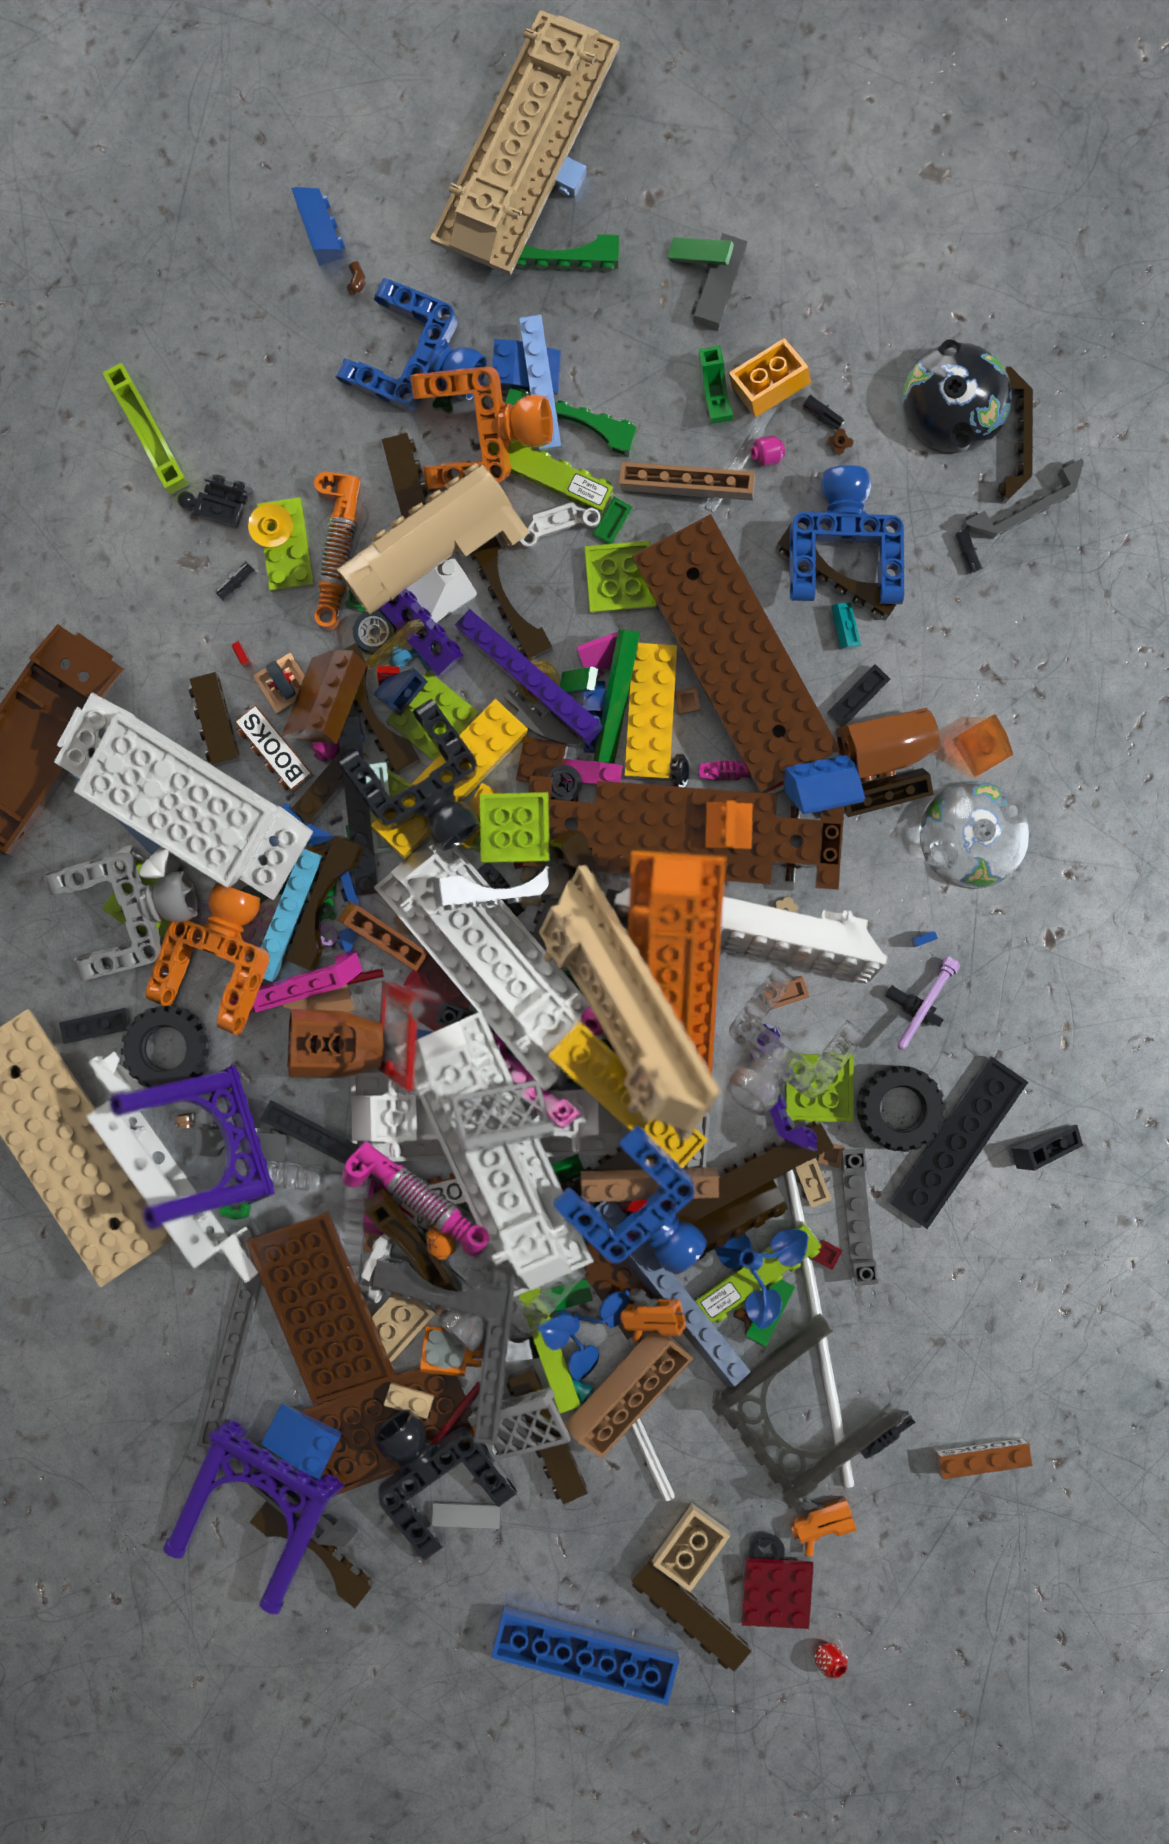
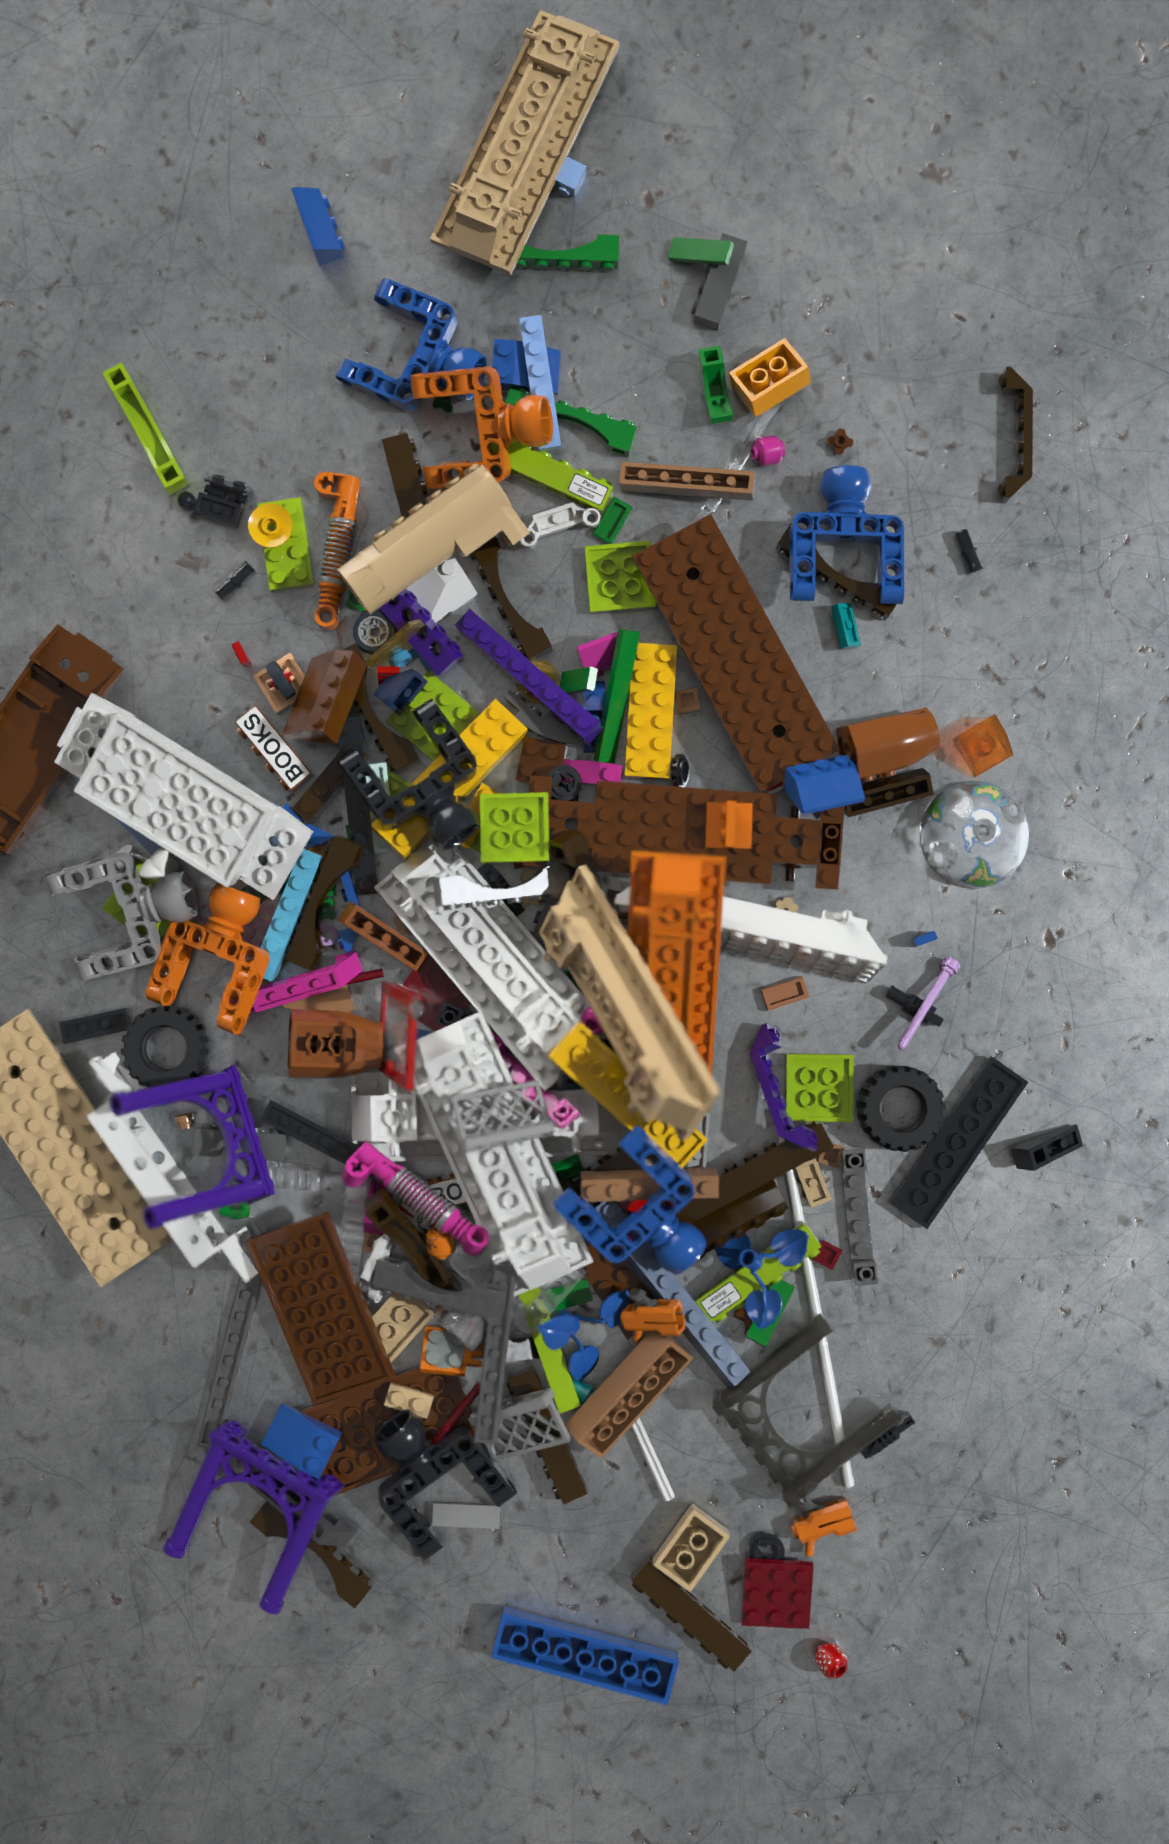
(215, 719): dark brown brick -> none
(325, 751): dark pink head -> none
(358, 279): reddish brown arm -> none
(723, 770): dark pink hinge -> none
(757, 1084): clear piece -> none
(823, 412): black axle -> none
(859, 695): black plate -> none
(978, 406): black piece -> none
(982, 525): dark grey slope -> none
(983, 1458): dark orange brick -> none

